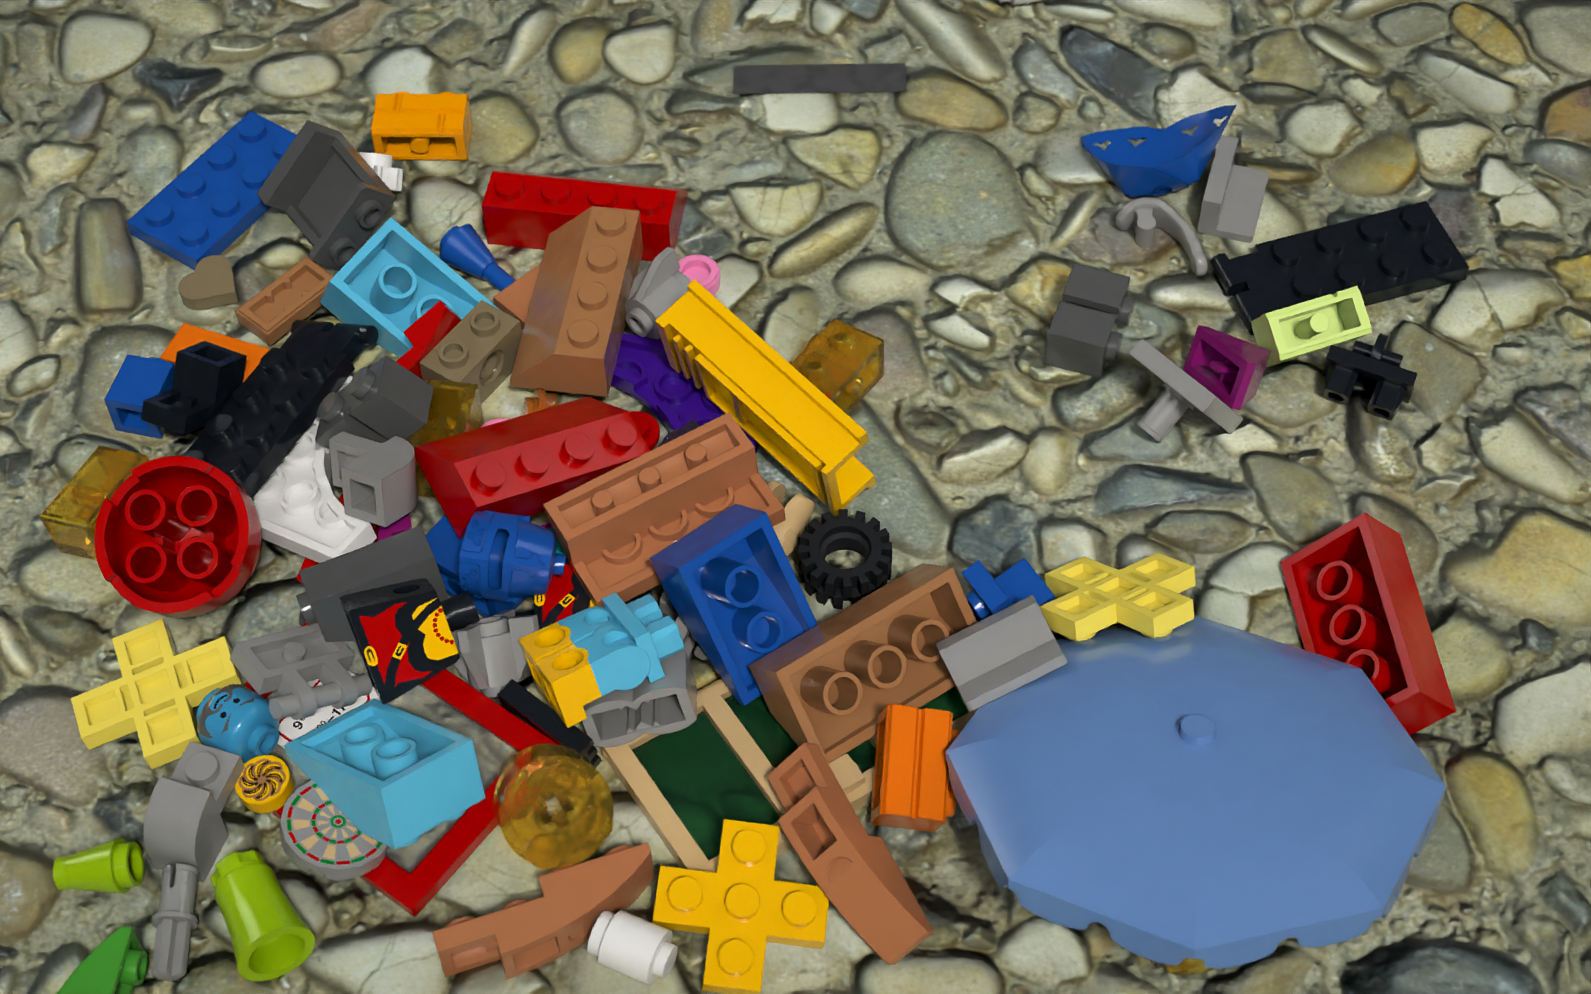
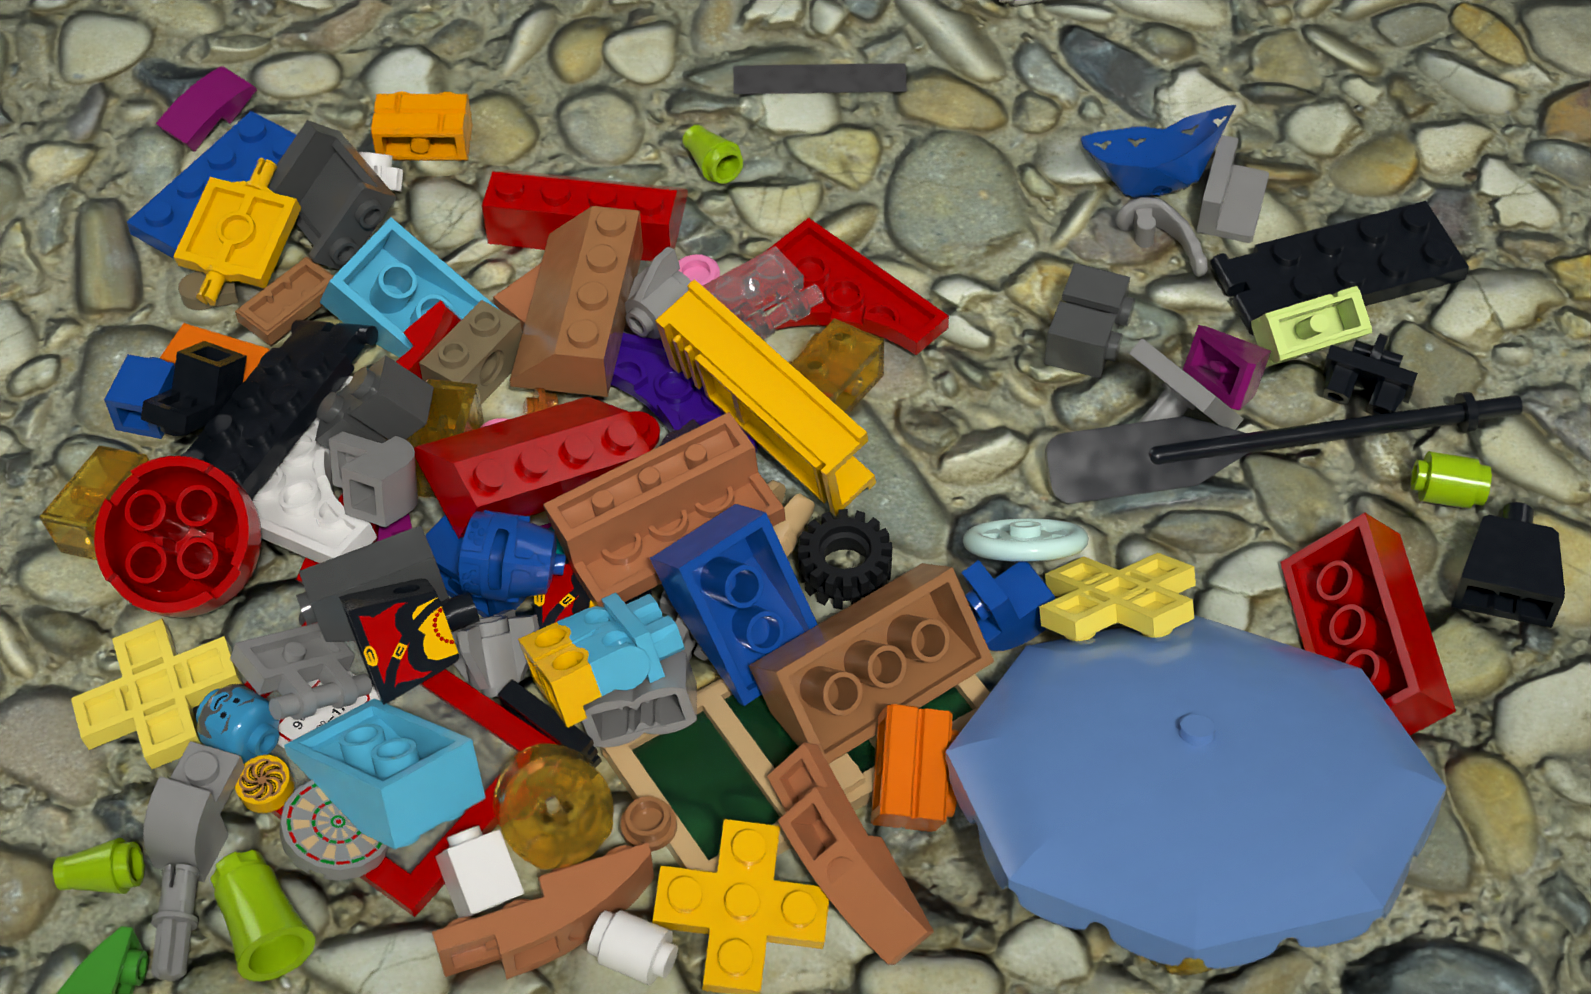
(201, 106): none -> magenta slope
(237, 232): none -> yellow plate
(467, 252): blue cone -> none
(478, 871): none -> white brick
(649, 821): none -> medium nougat plate
(715, 156): none -> lime cone
(760, 284): none -> clear plate
(858, 290): none -> red plate
(1001, 653): light grey panel -> none
(1025, 539): none -> light aqua plate
(1189, 450): none -> black piece
(1451, 480): none -> lime brick
(1513, 569): none -> black torso

